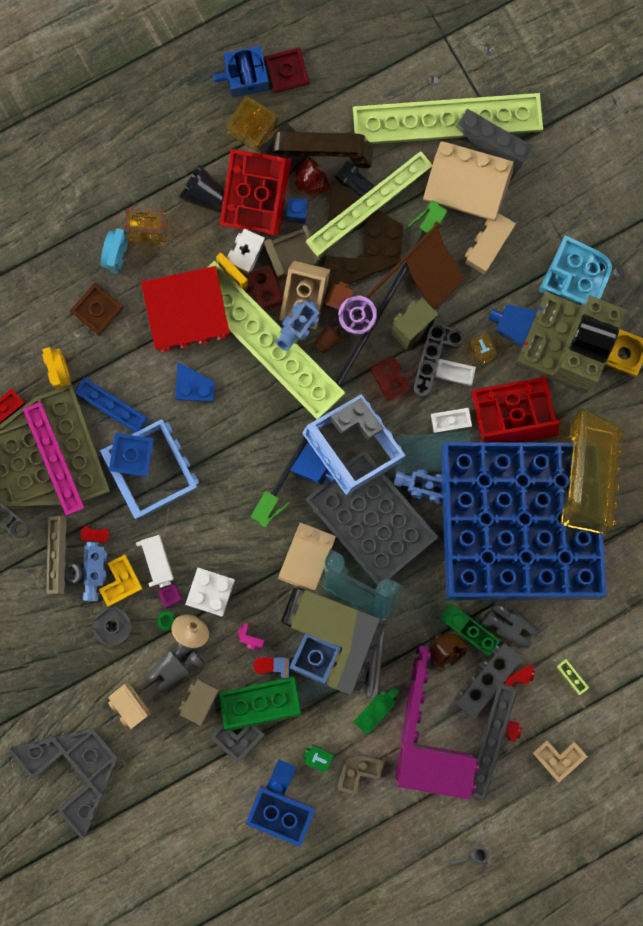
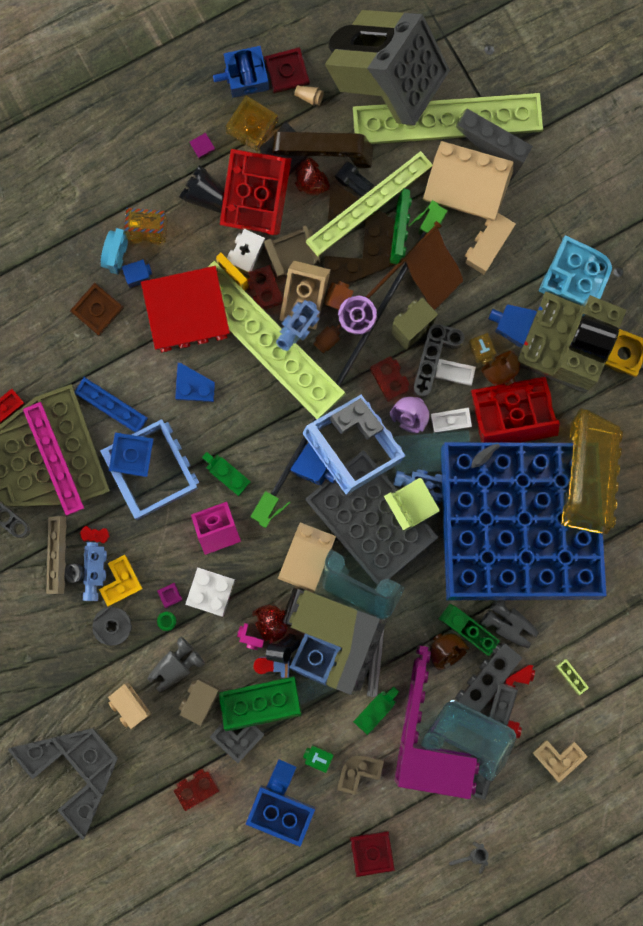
(57, 368): yellow piece -> none
(136, 273): none -> blue brick
(157, 561): white brick -> none
(190, 631): tan dish -> none
(199, 793): none -> clear red brick
(202, 145): none -> magenta tile
(215, 528): none -> dark pink slope
(226, 473): none -> green hinge
(270, 623): none -> clear red cylinder
(282, 651): none -> black piece
(296, 210): blue brick -> none
(310, 94): none -> tan cone
(372, 853): none -> dark red tile
(389, 58): none -> piece
(401, 220): none -> green plate
(411, 414): none -> lavender cylinder
(412, 504): none -> yellowish green bracket
(473, 734): none -> clear light blue windscreen
(483, 456): none -> dark grey bar
(502, 369): none -> reddish brown cylinder

